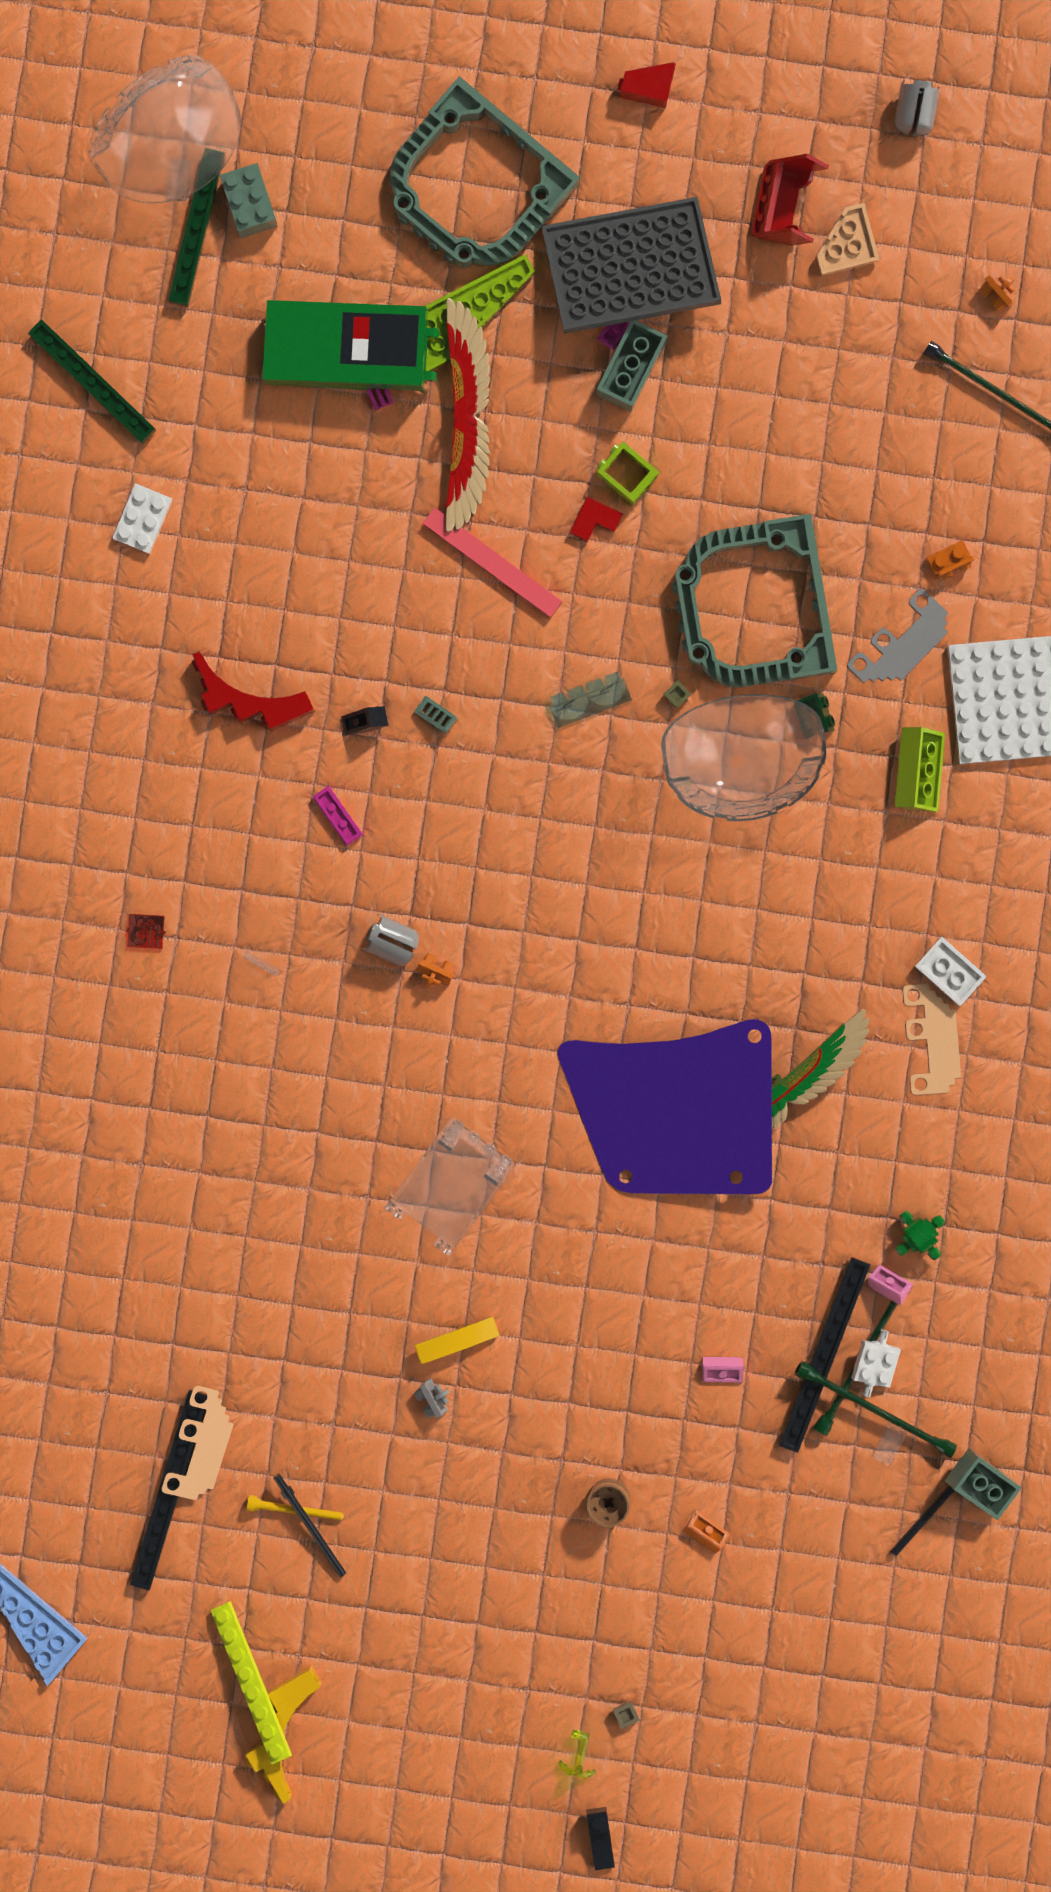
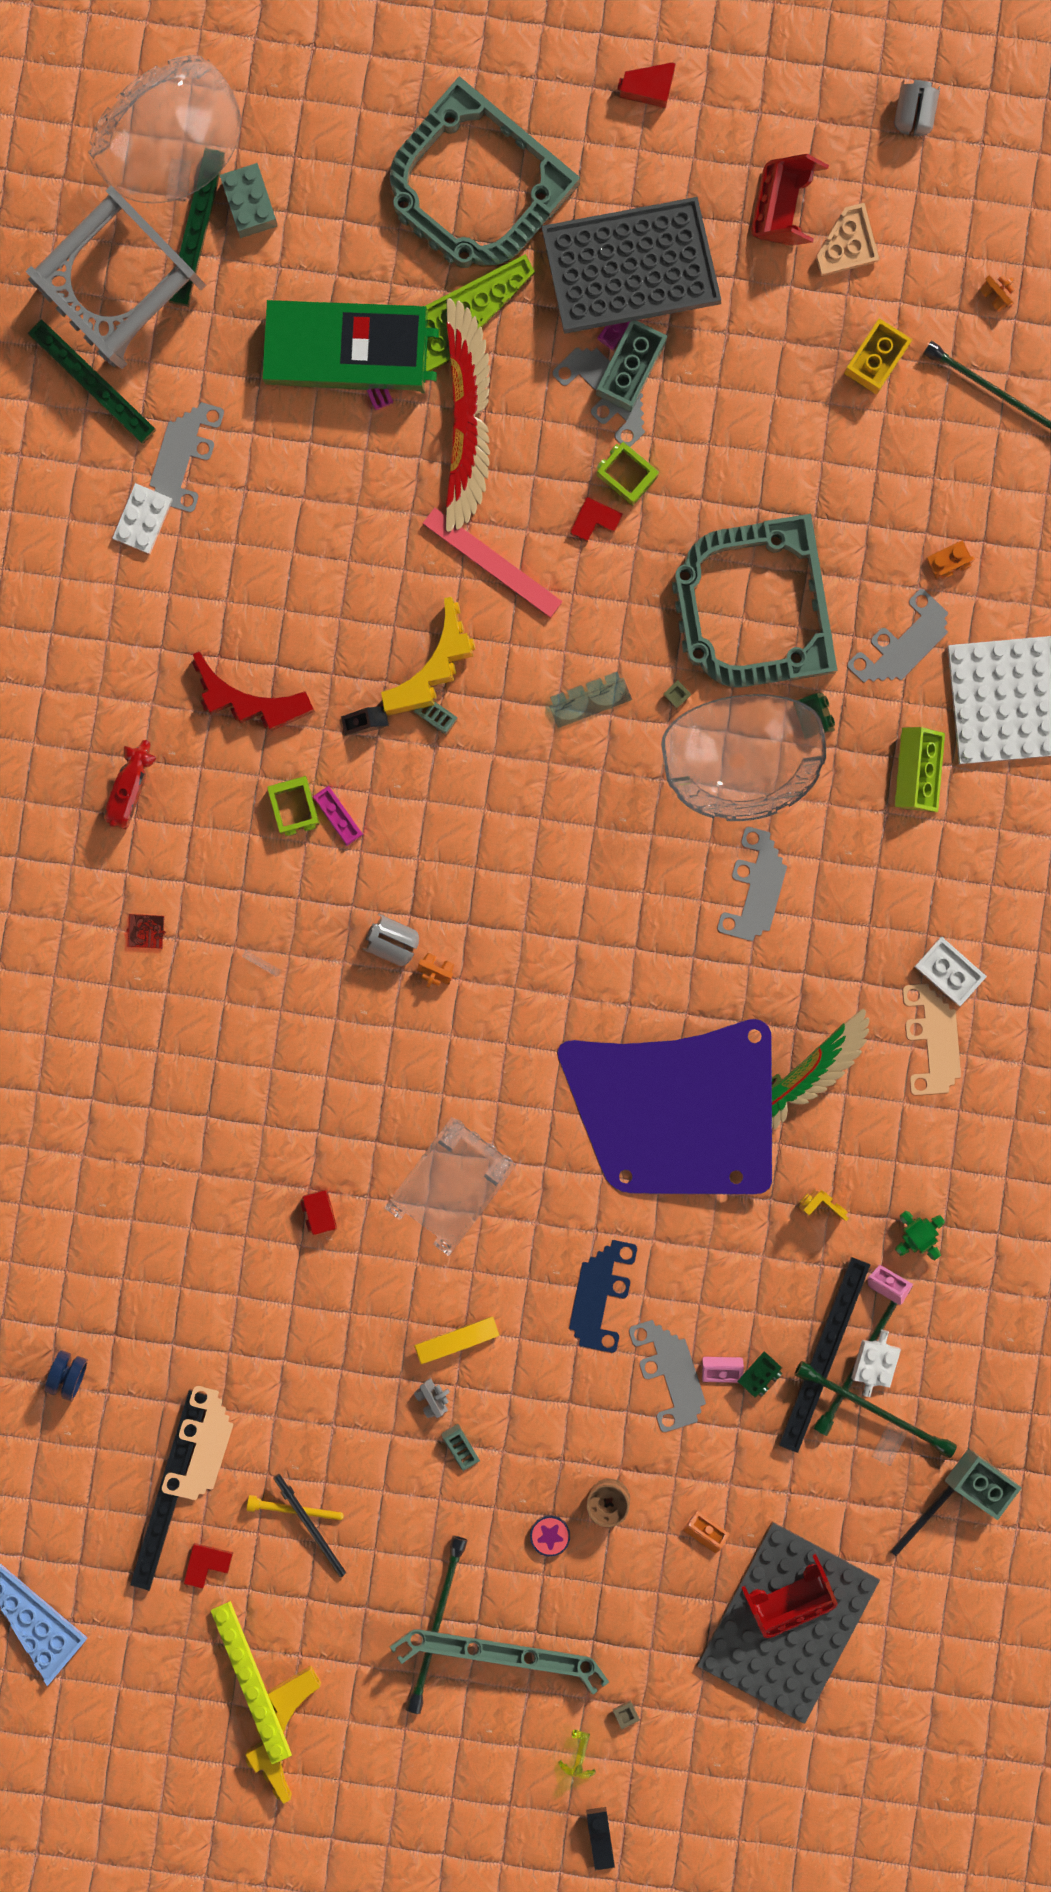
(65, 1374): none -> dark blue wheel
(114, 343): none -> light grey arch
(128, 785): none -> red animal
(177, 447): none -> light grey piece
(206, 1558): none -> red tile
(289, 786): none -> lime window
(319, 1212): none -> red brick
(451, 1433): none -> sand green slope
(452, 647): none -> yellow arch
(457, 1547): none -> dark green hose
(501, 1654): none -> sand green piece
(550, 1535): none -> tile
(591, 367): none -> light grey piece
(591, 1295): none -> dark blue piece
(679, 1371): none -> light grey piece
(760, 1374): none -> dark green bracket
(764, 890): none -> light grey piece
(793, 1603): none -> red windscreen
(797, 1663): none -> dark grey plate
(811, 1201): none -> yellow bracket
(878, 356): none -> yellow brick

